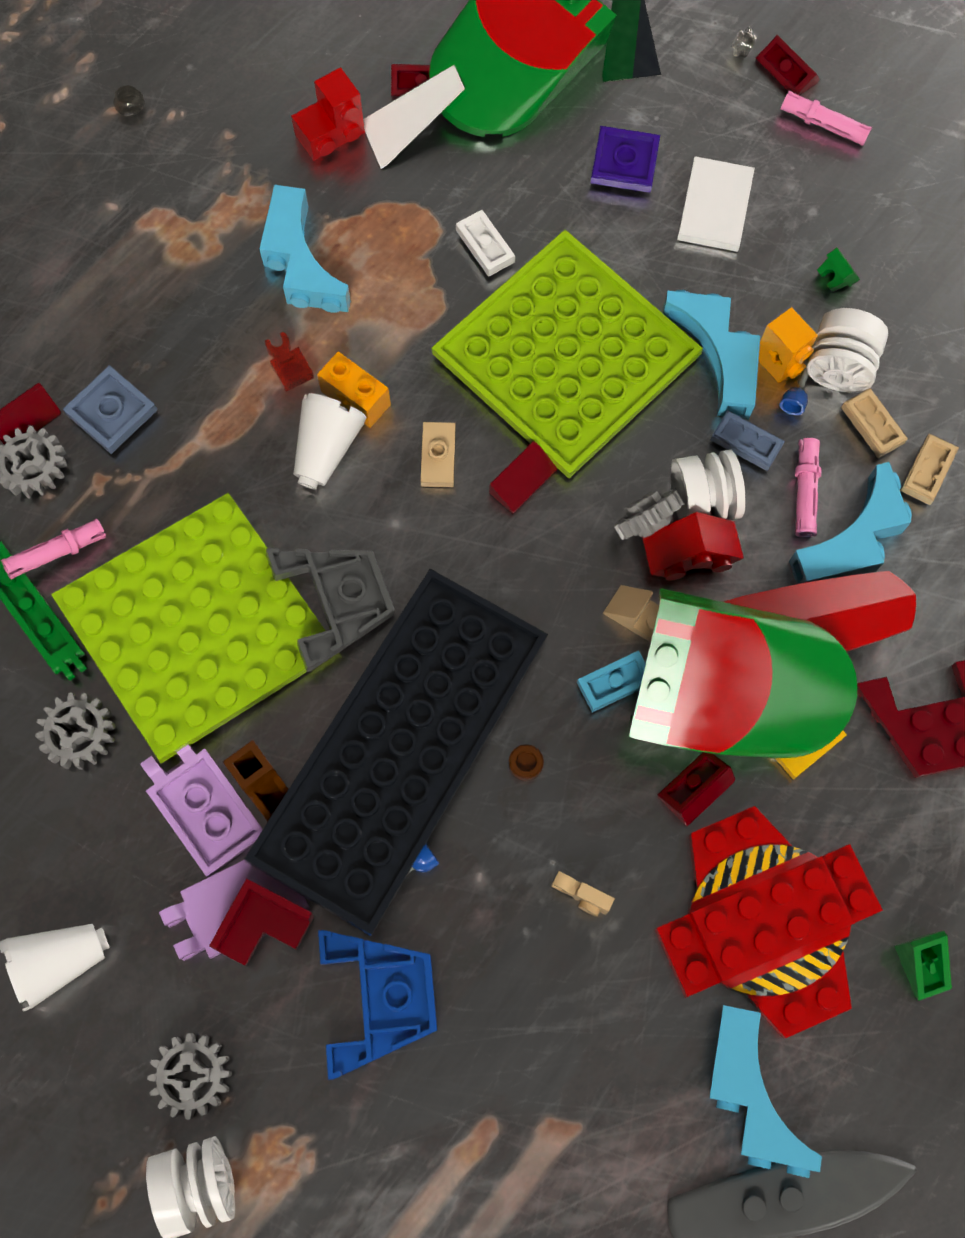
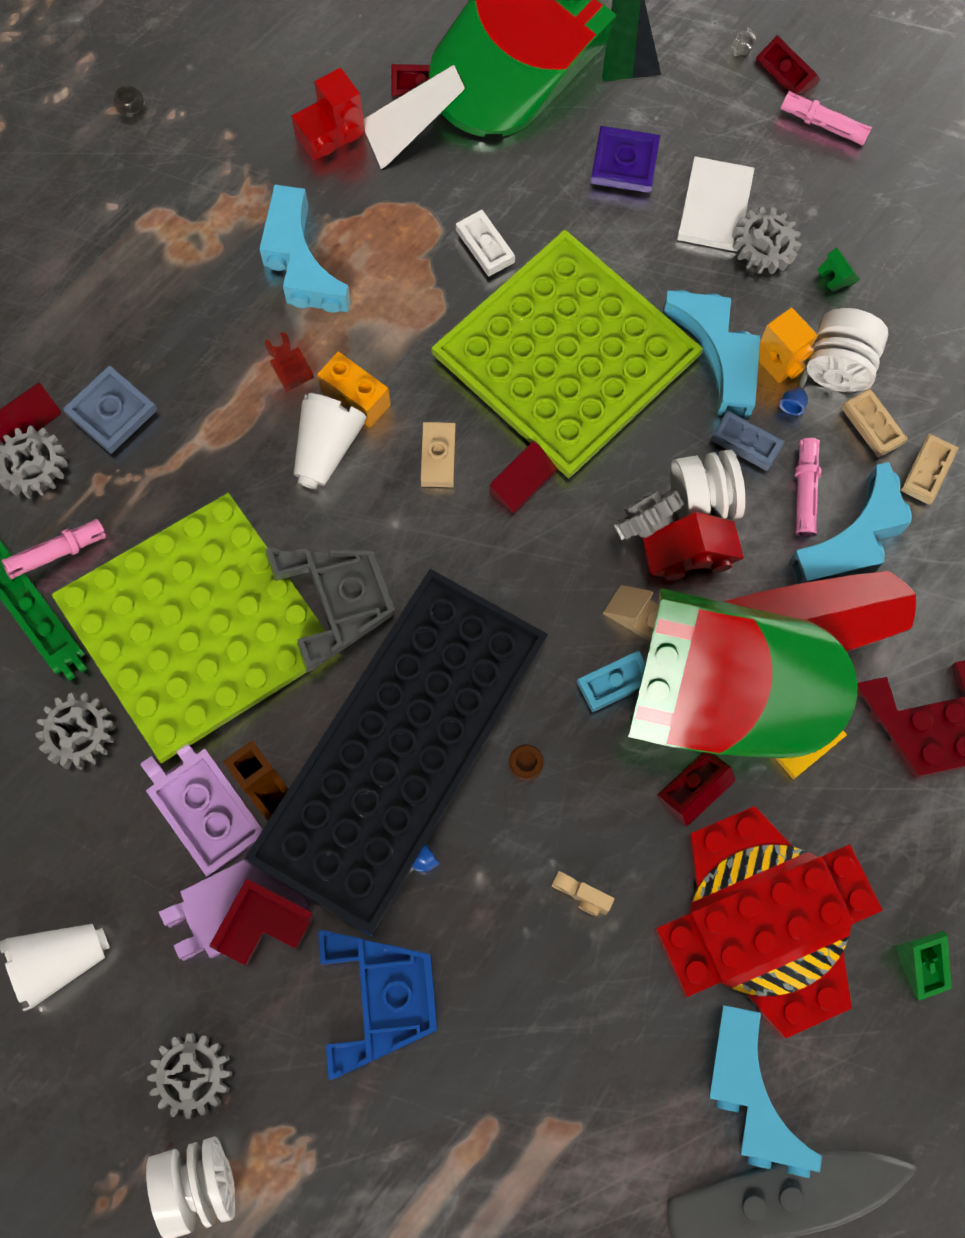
(766, 240): none -> light grey gear

